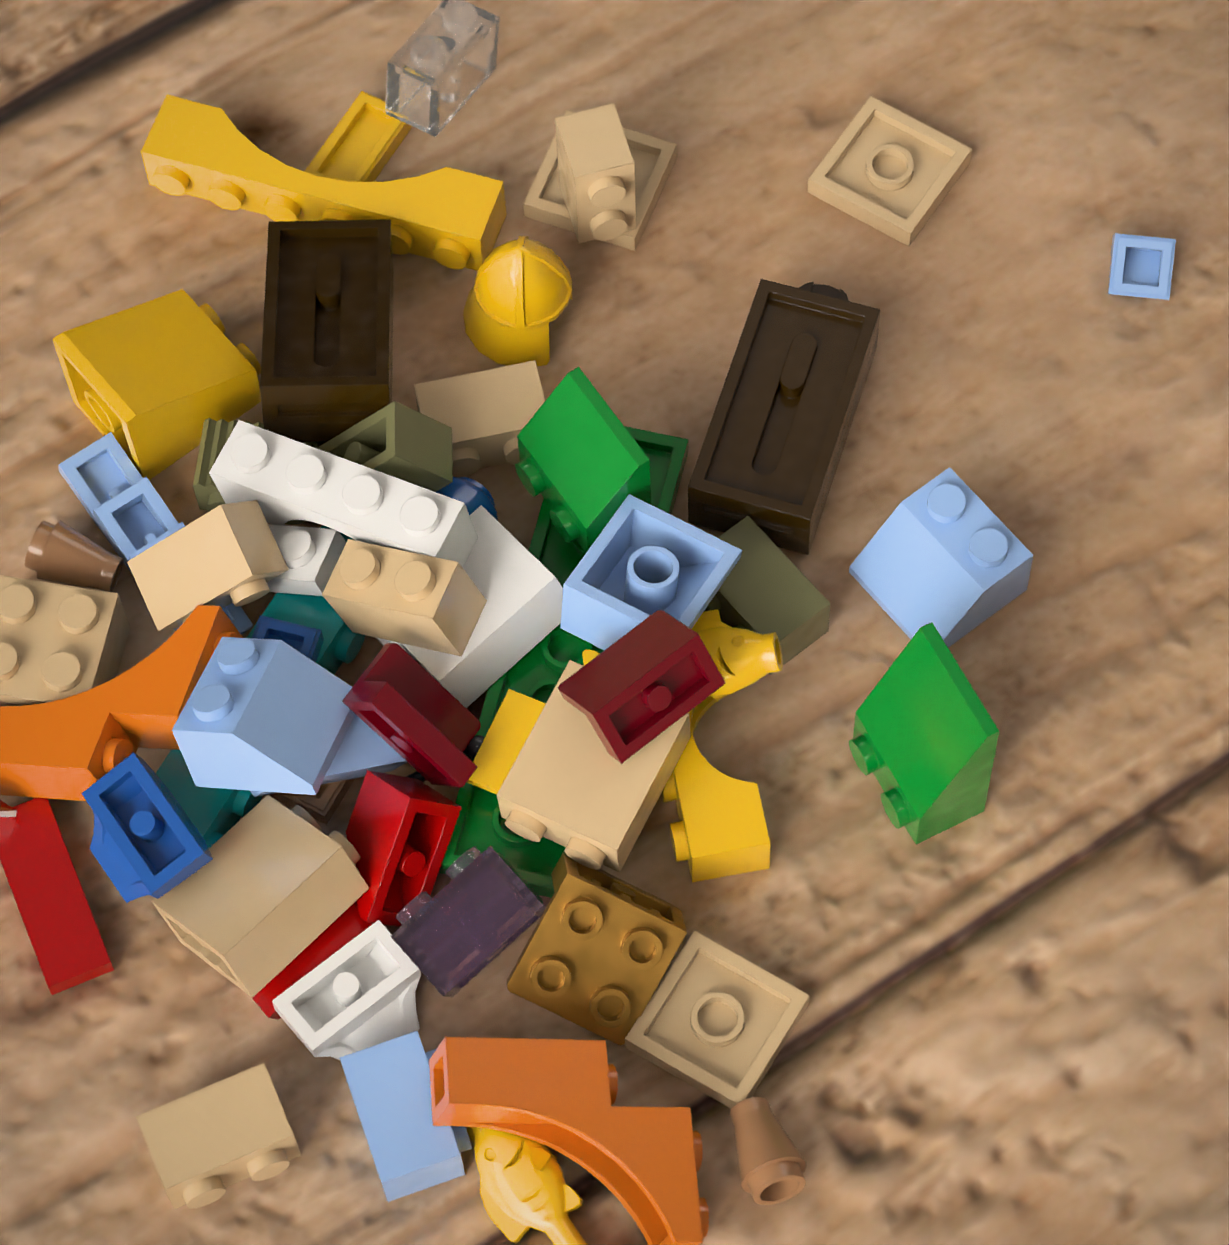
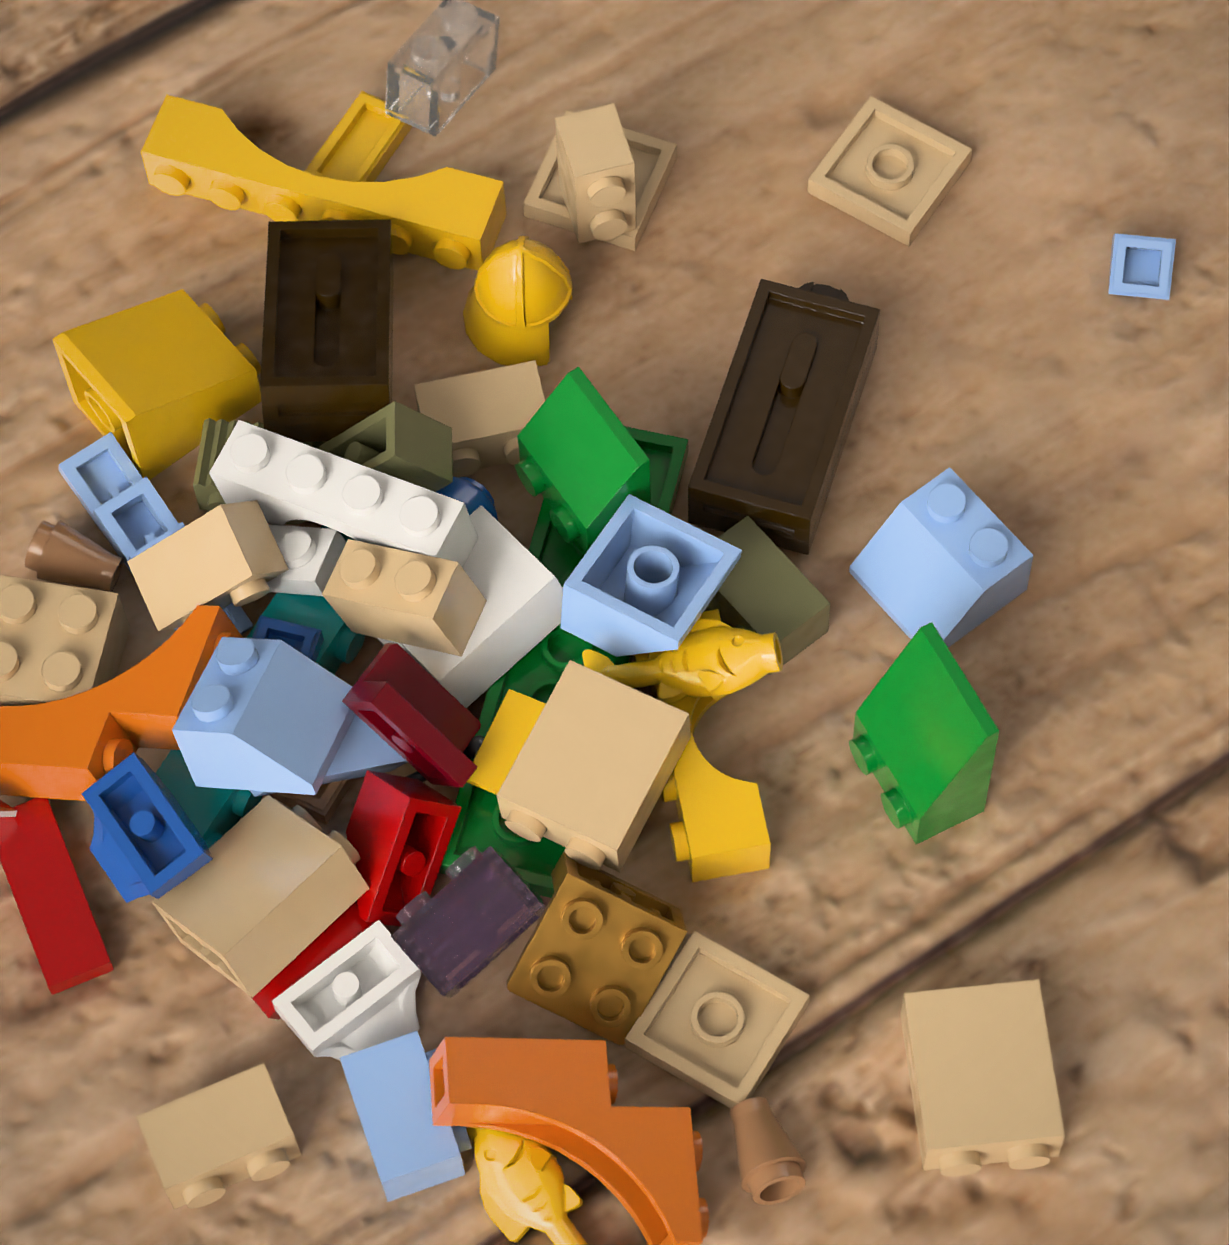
(643, 683): dark red panel -> none
(982, 1077): none -> tan brick

